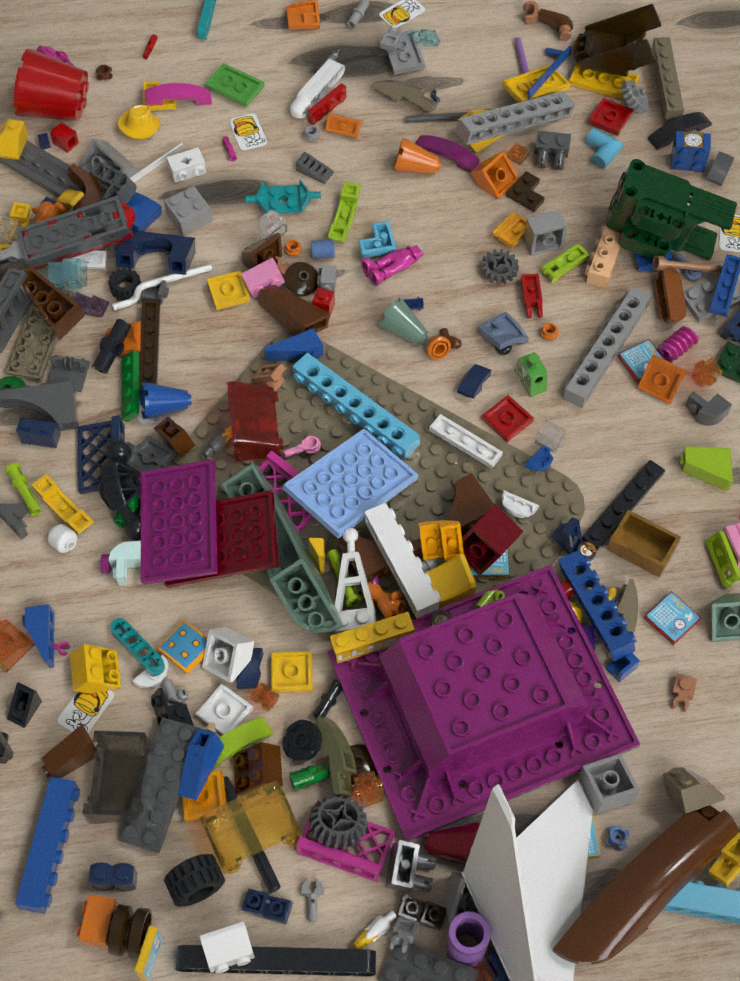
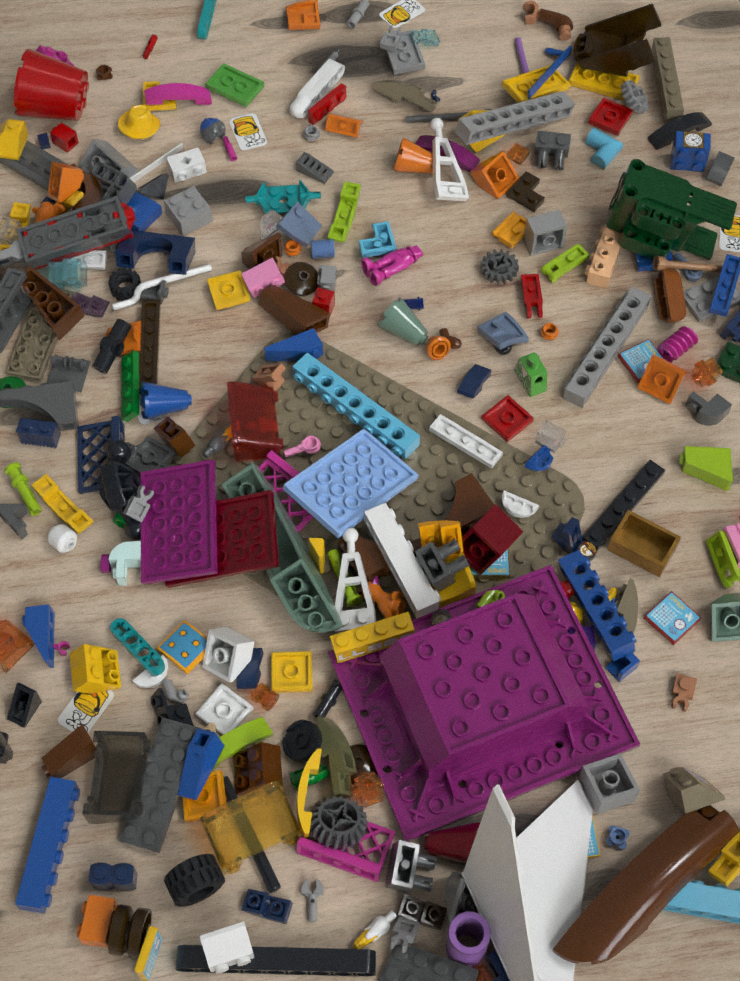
(64, 181): none -> orange slope
(137, 505): none -> light grey plate
(155, 188): none -> black slope
(211, 129): none -> dark grey piece
(299, 225): none -> sand blue plate
(304, 817): none -> yellow slope
(433, 561): none -> dark grey brick
(446, 190): none -> white plate

